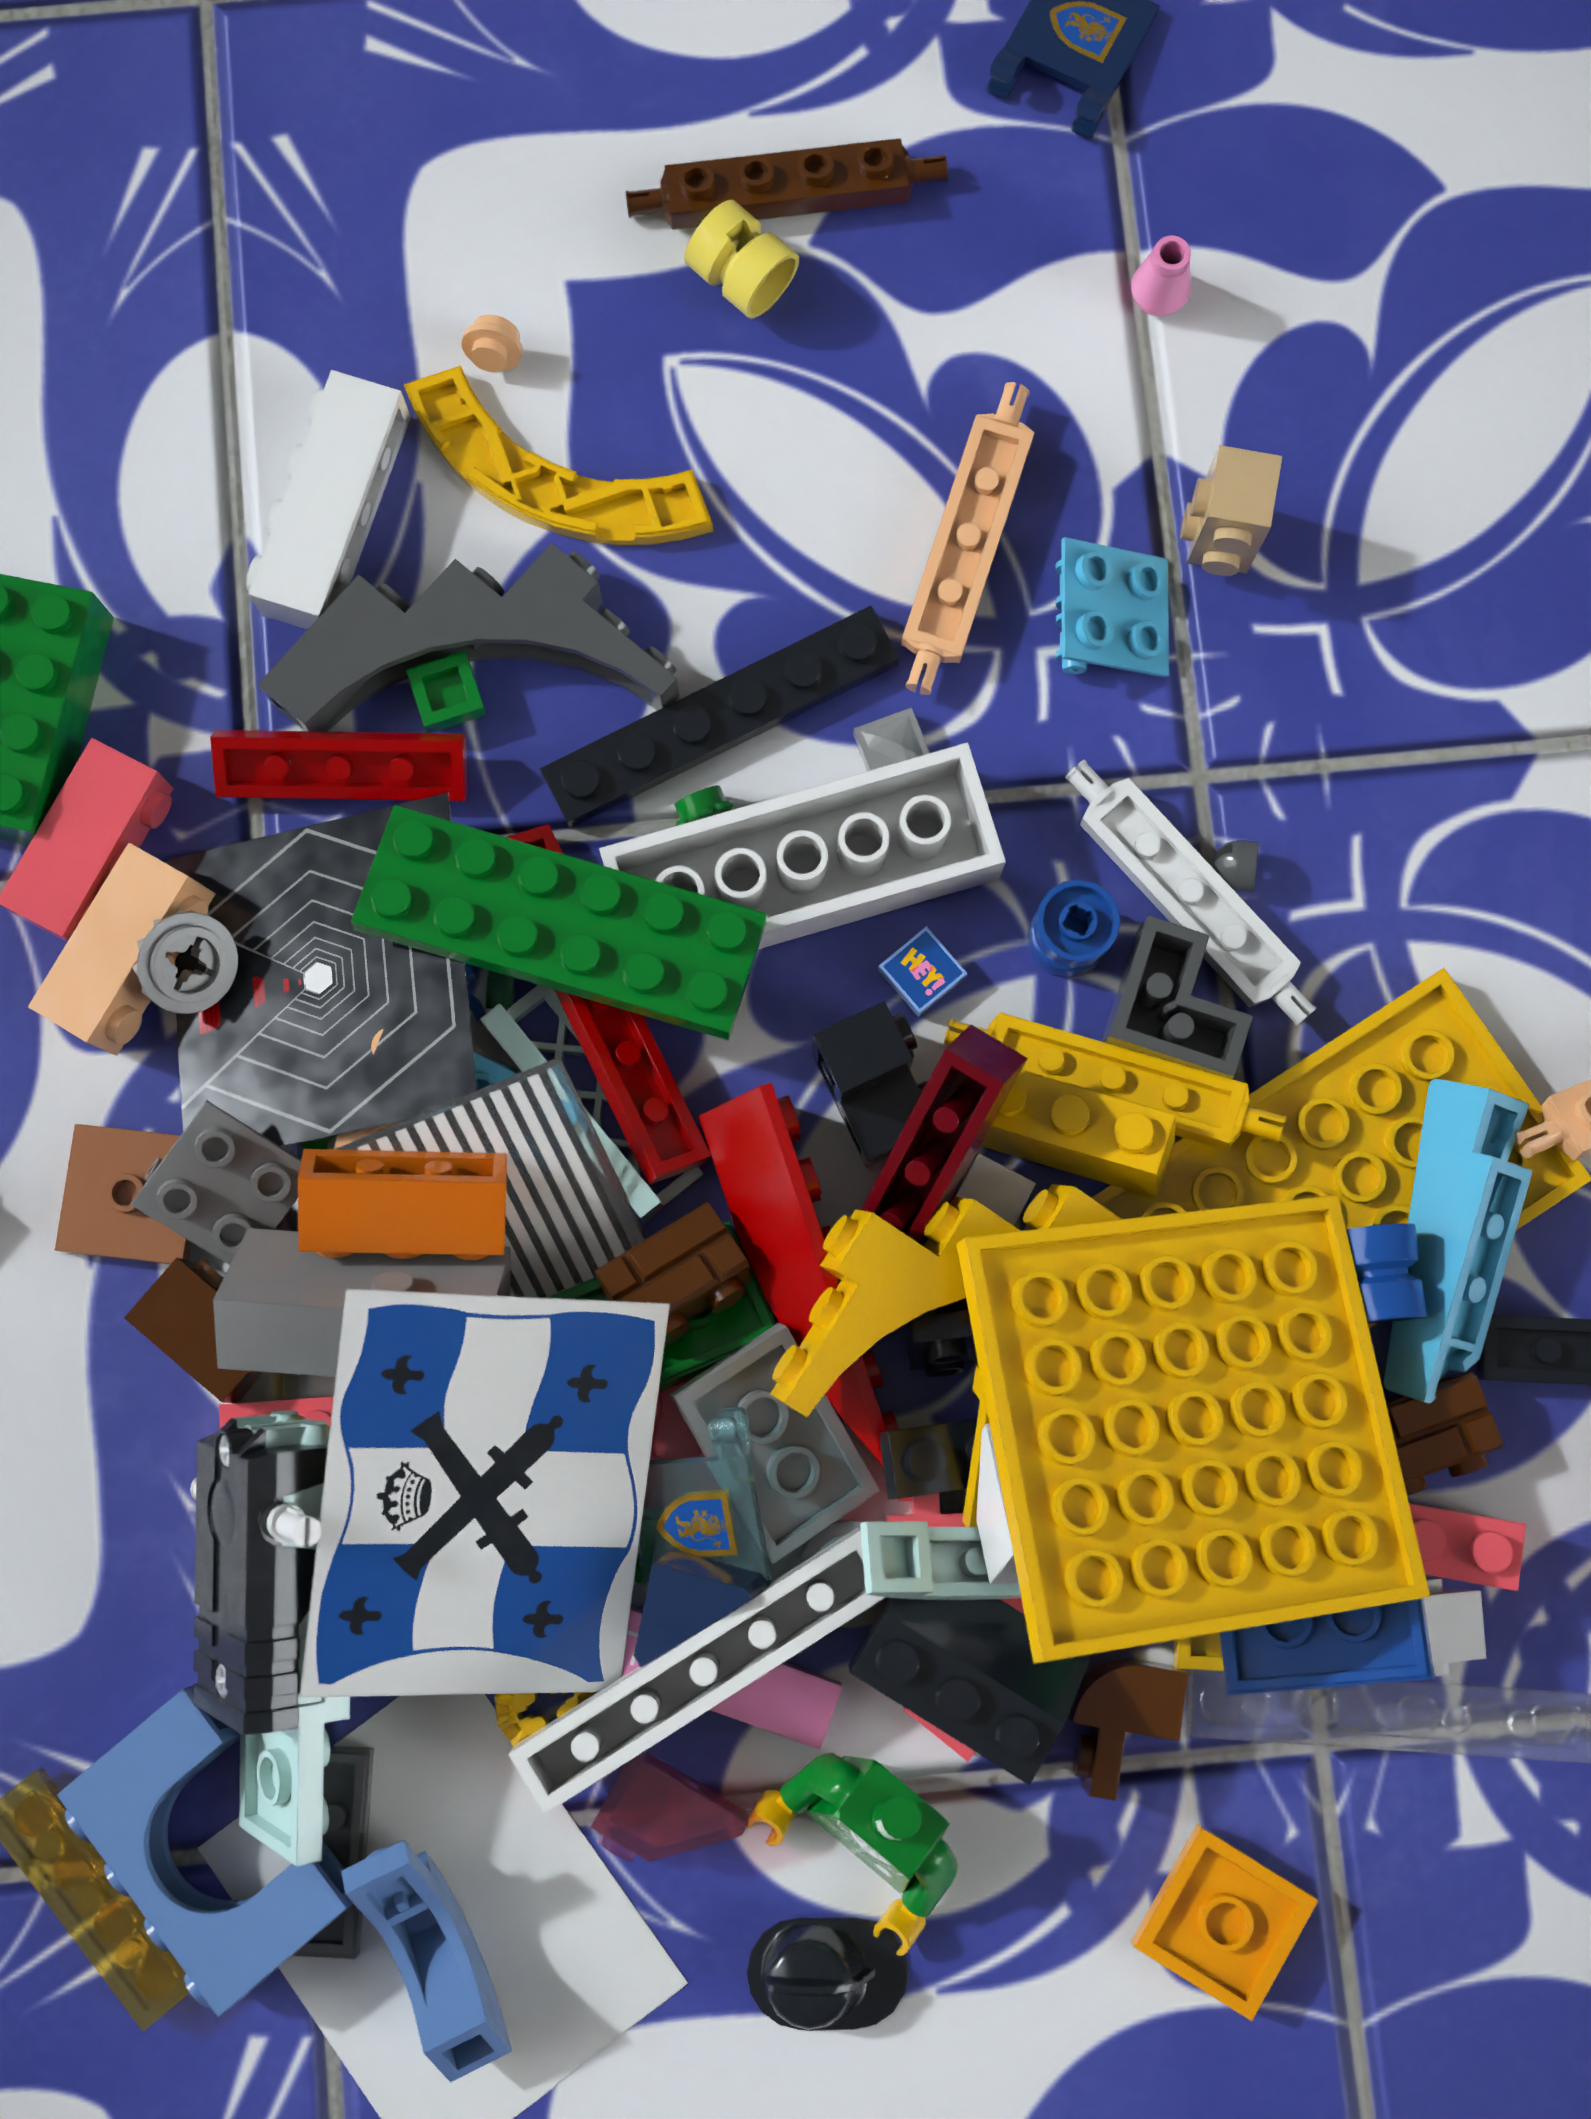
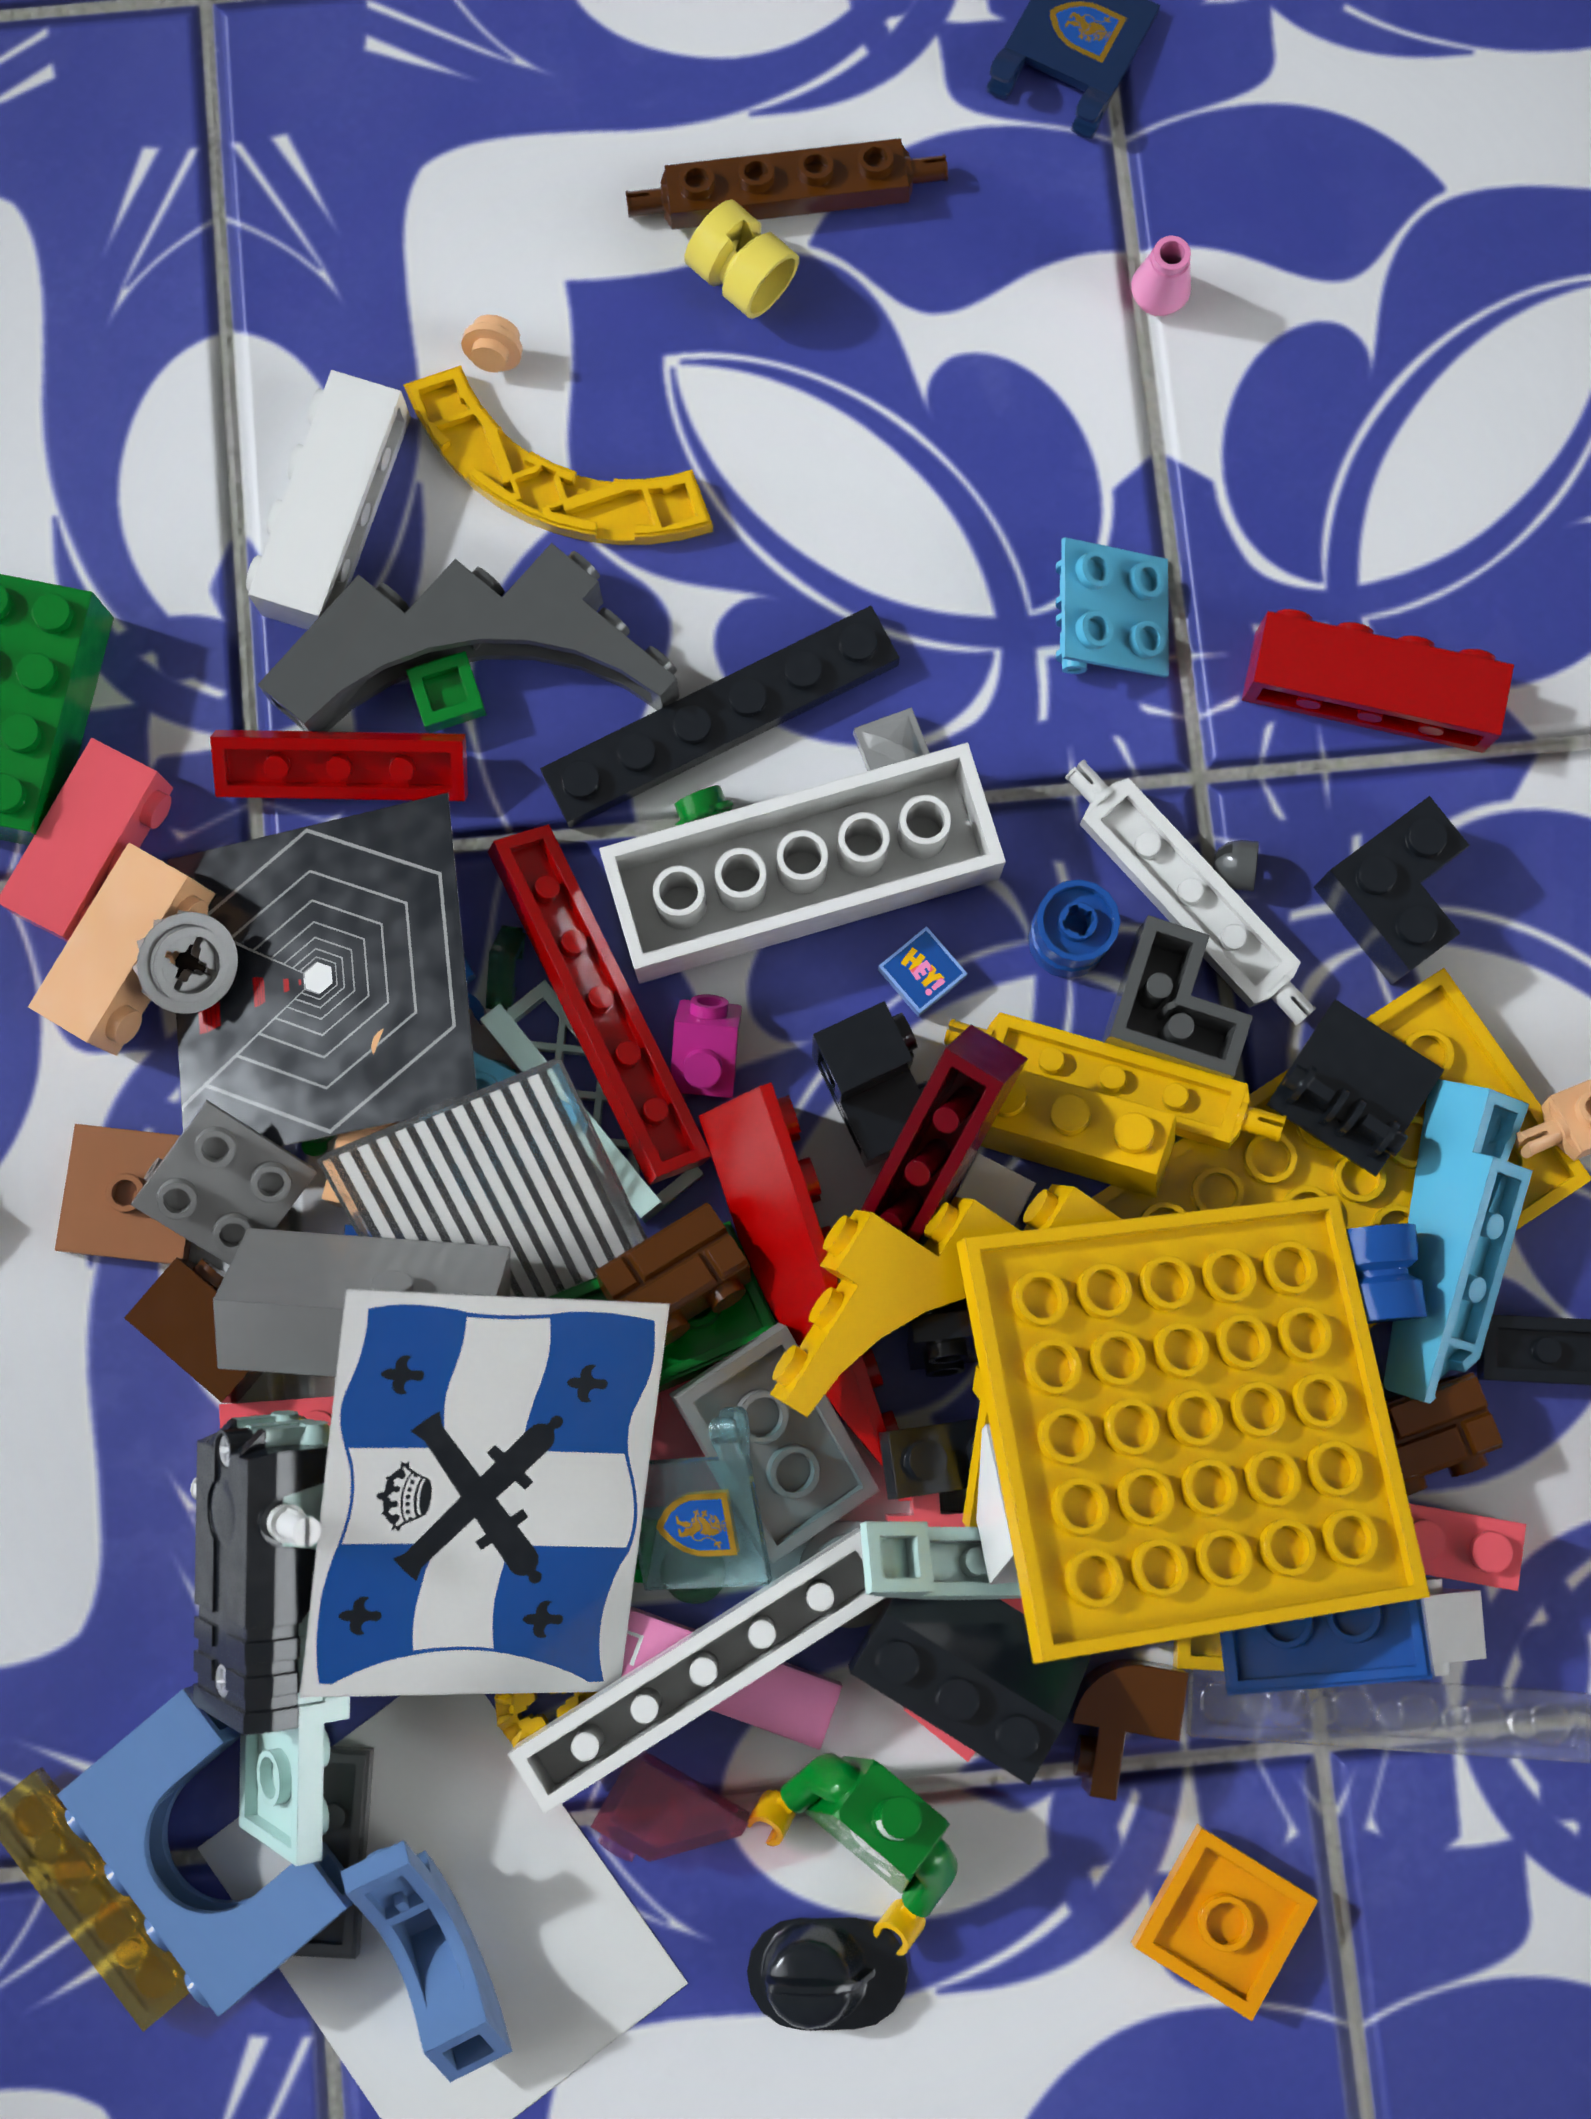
(402, 1203): orange brick -> none
(560, 922): green plate -> none
(688, 1596): dark blue slope -> none
(706, 1046): none -> dark pink bracket
(967, 538): light nougat plate -> none
(1231, 510): tan brick -> none
(1355, 1088): none -> black hinge
(1378, 680): none -> red brick
(1382, 894): none -> black brick

